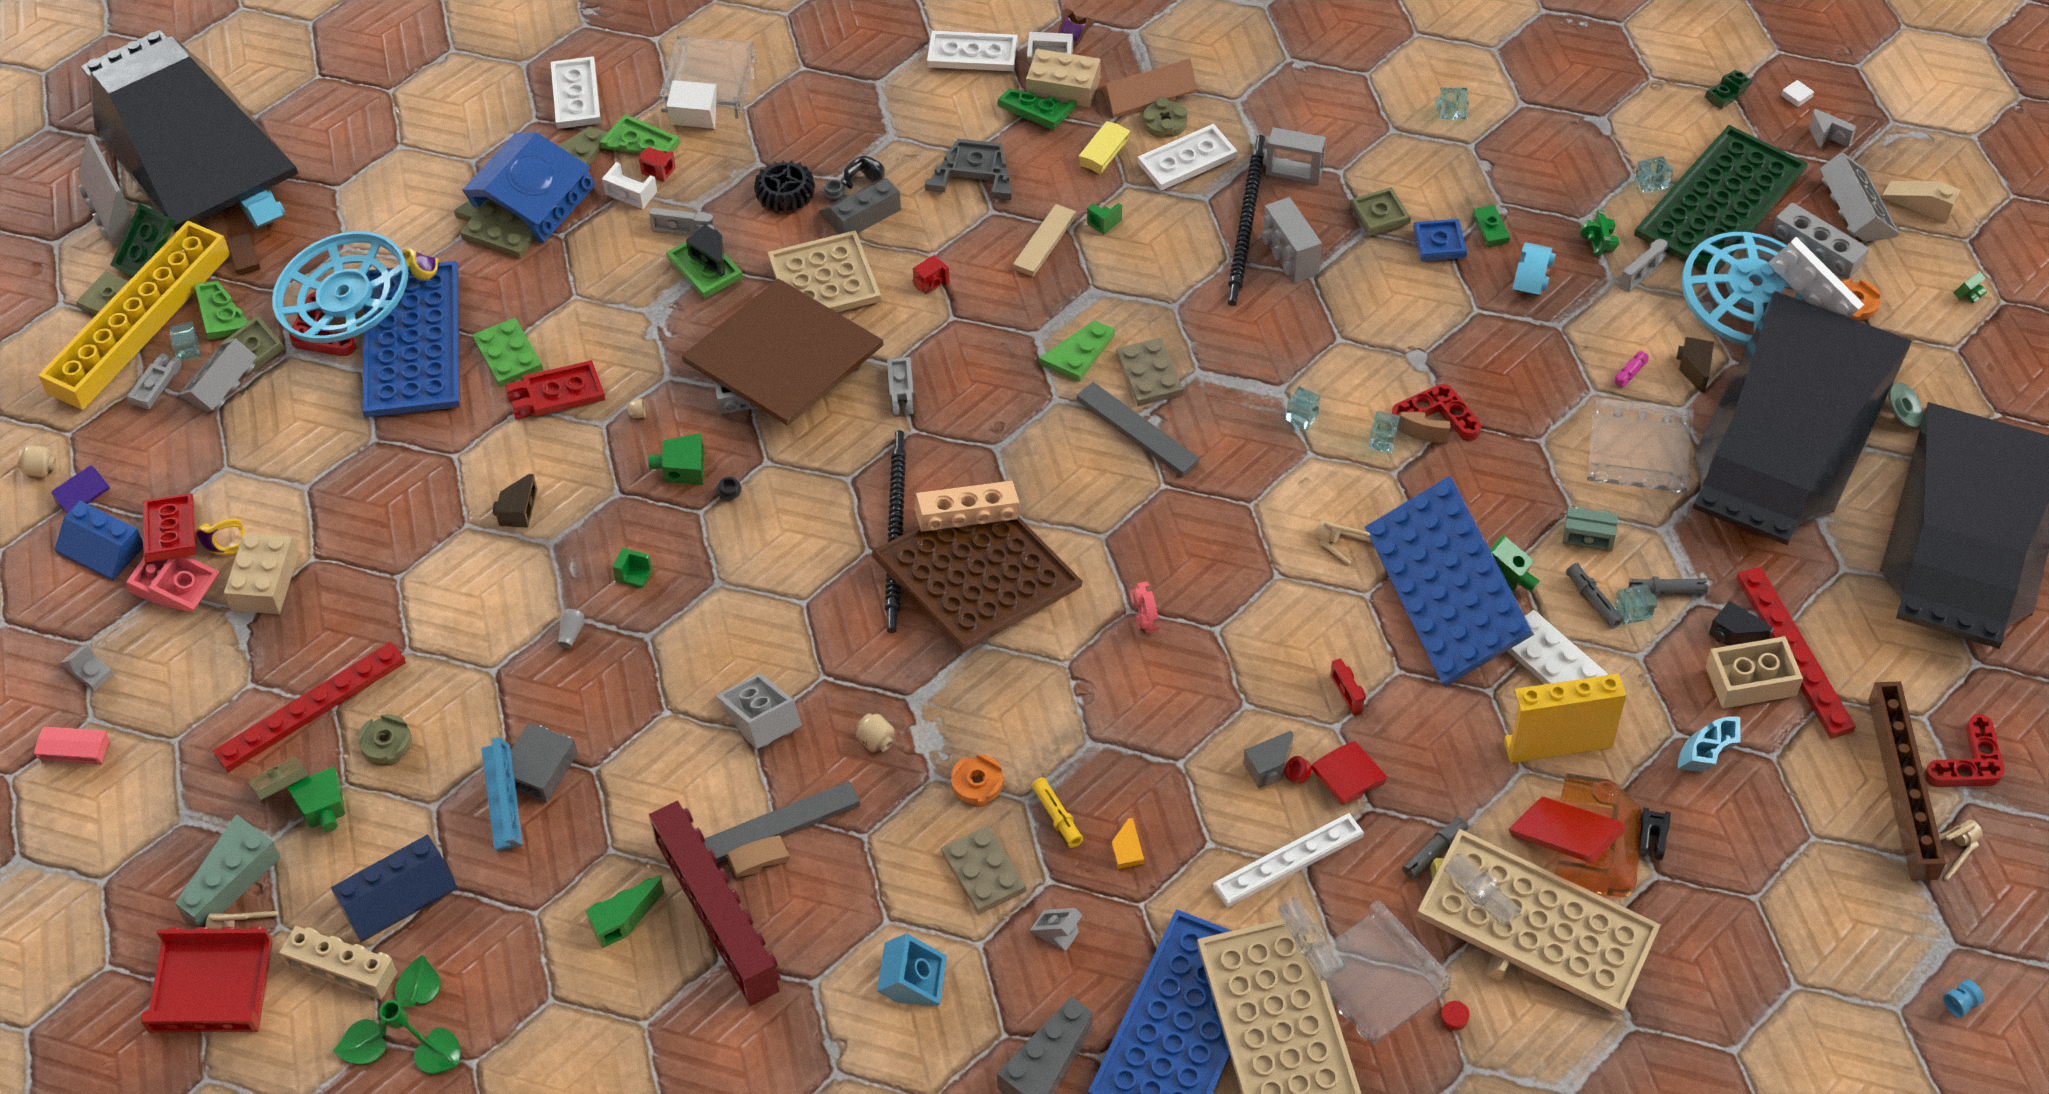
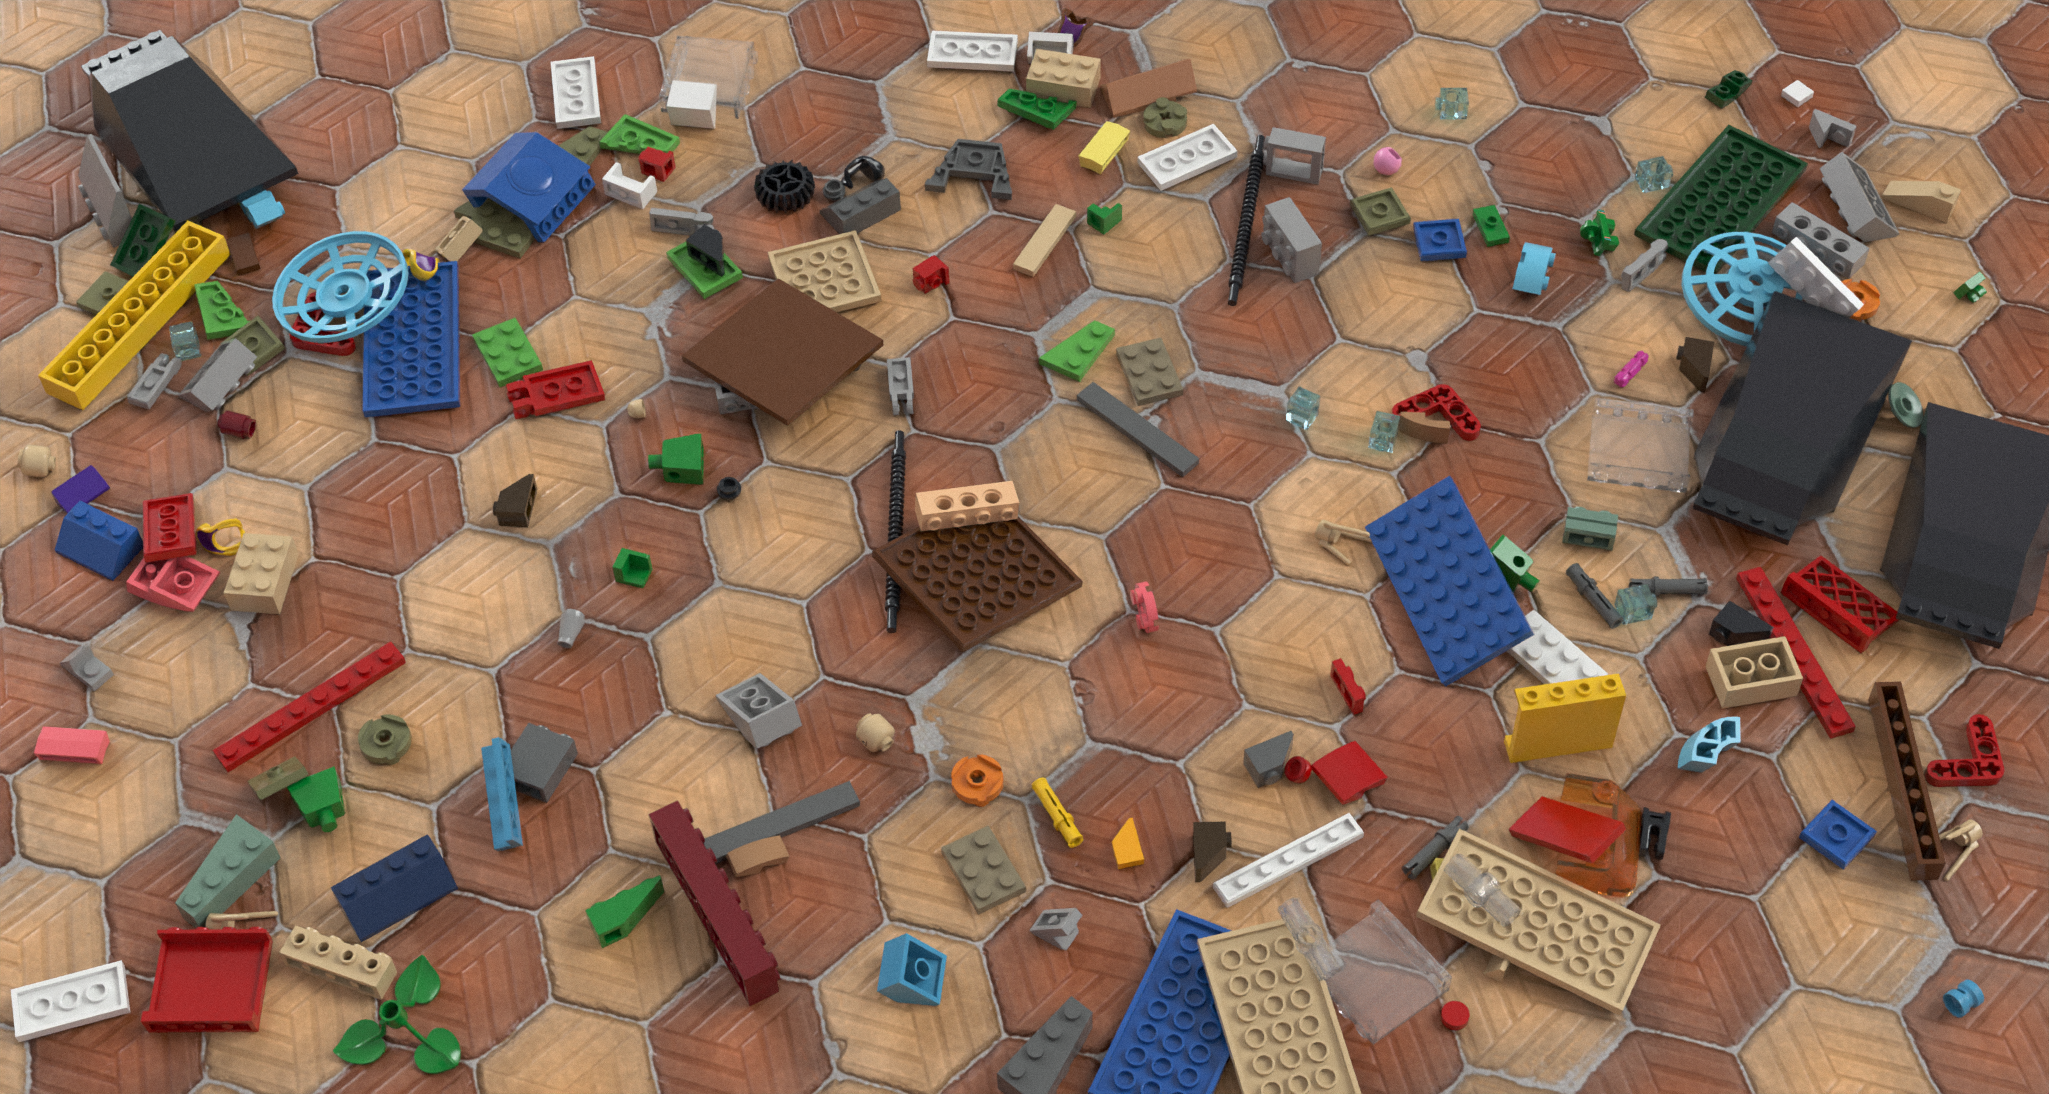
(70, 1001): none -> white plate
(236, 424): none -> dark red brick
(459, 239): none -> tan slope
(1209, 847): none -> dark brown slope
(1387, 161): none -> bright pink piece
(1832, 612): none -> red fence
(1837, 834): none -> blue plate

